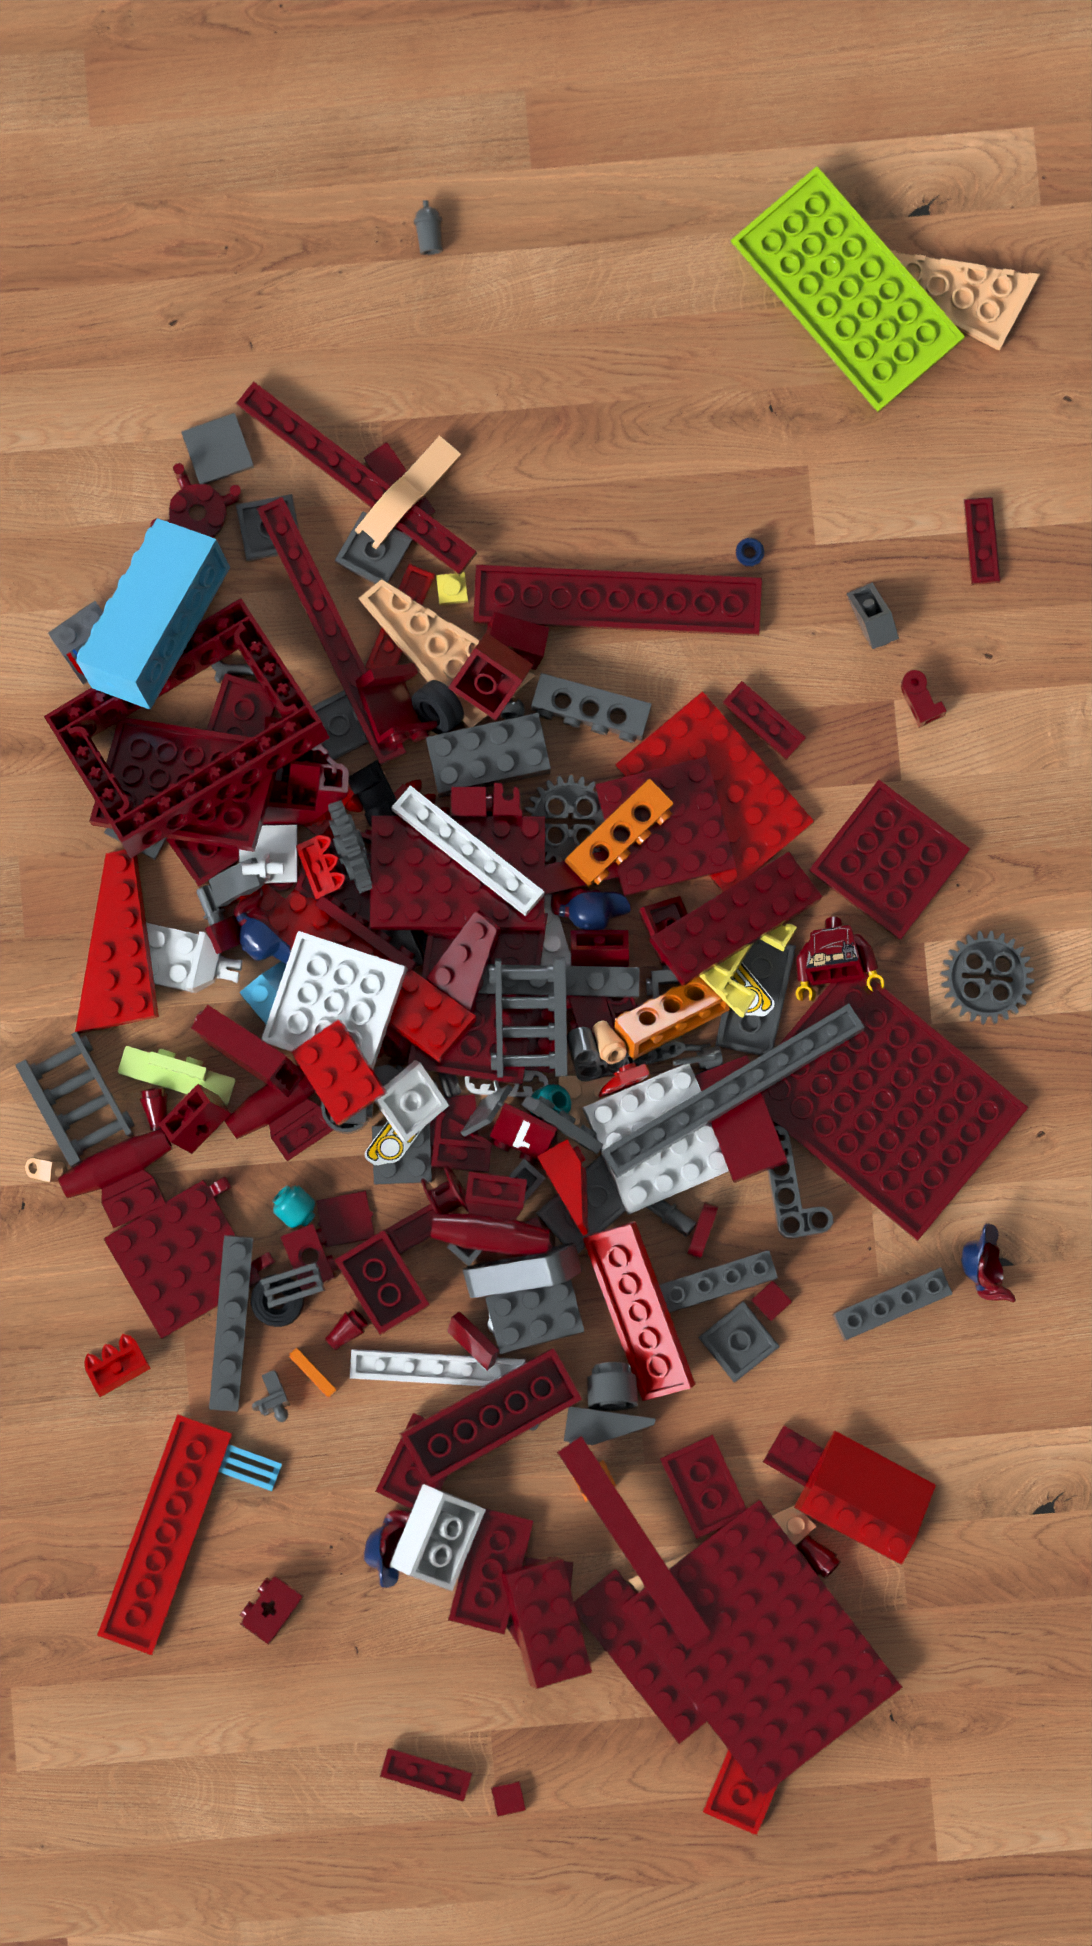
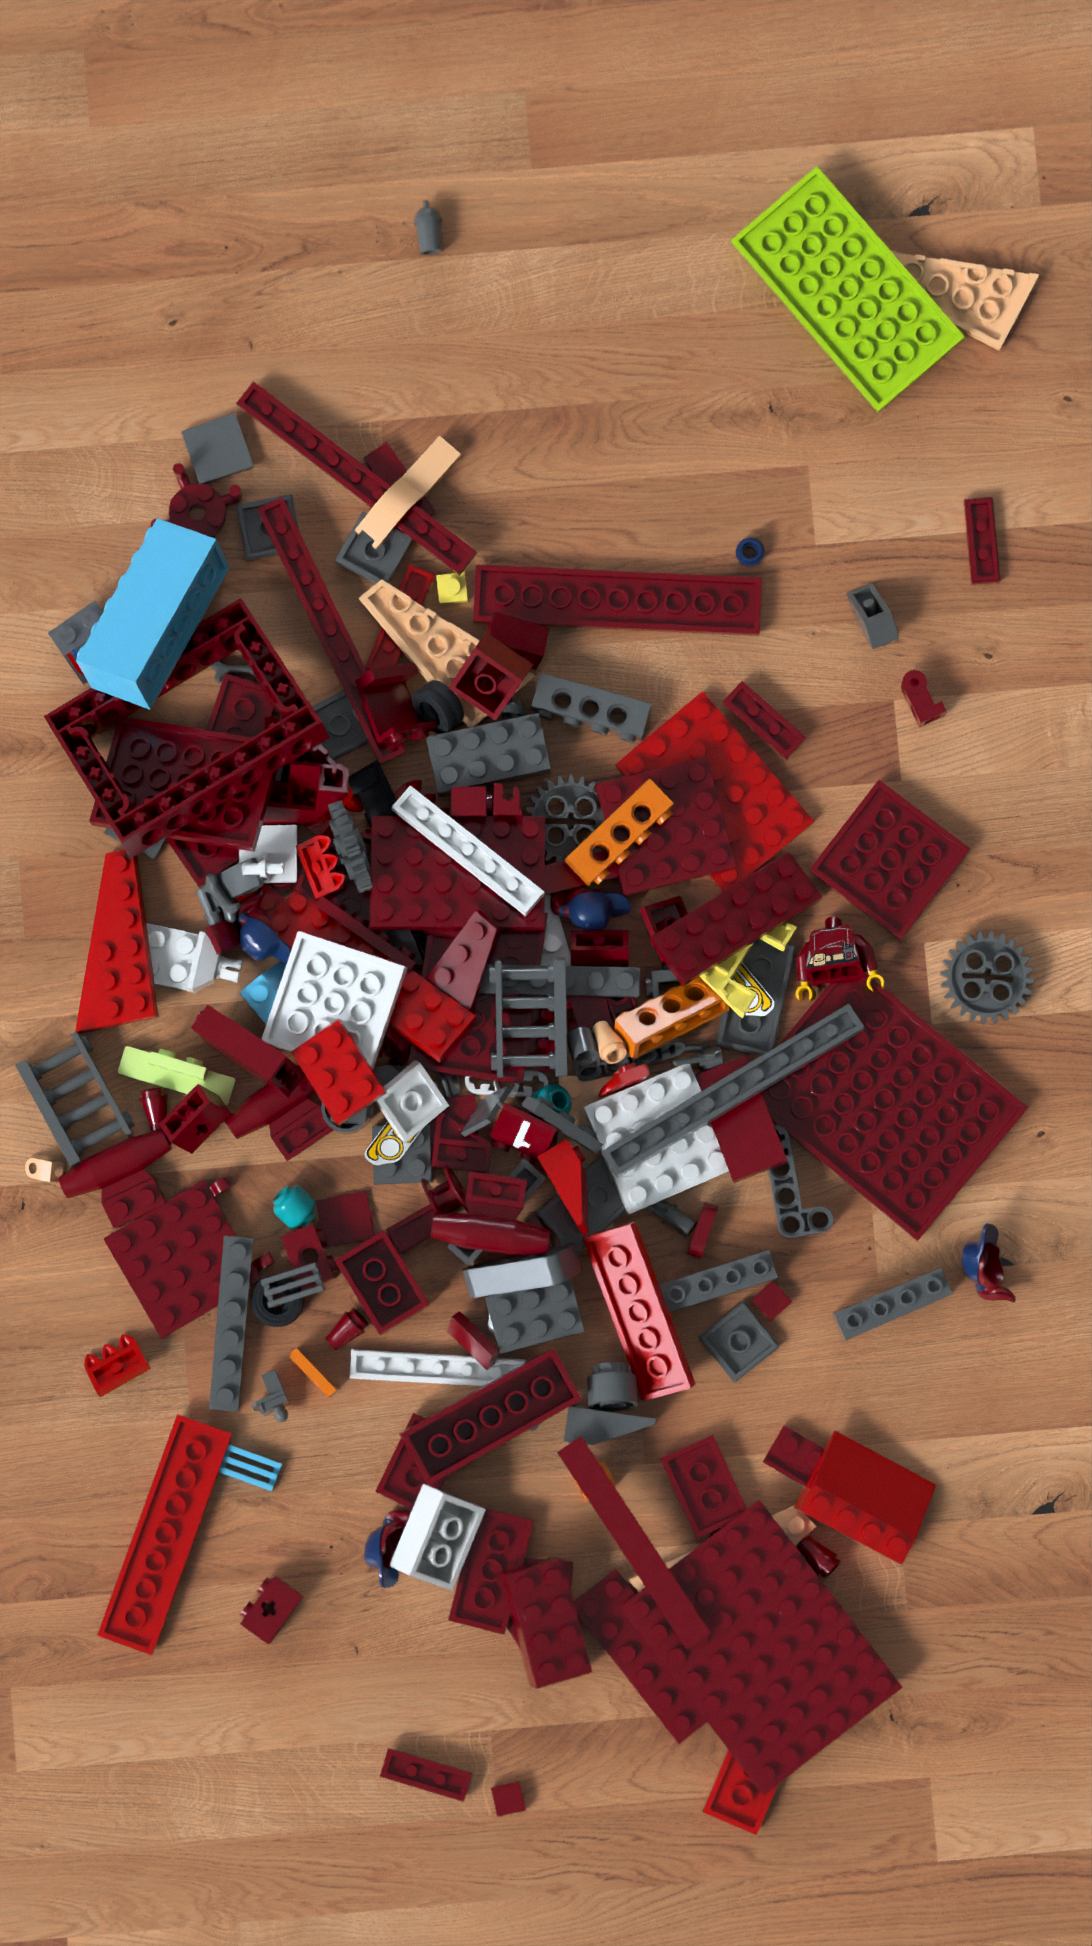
(229, 908): none -> dark grey piece

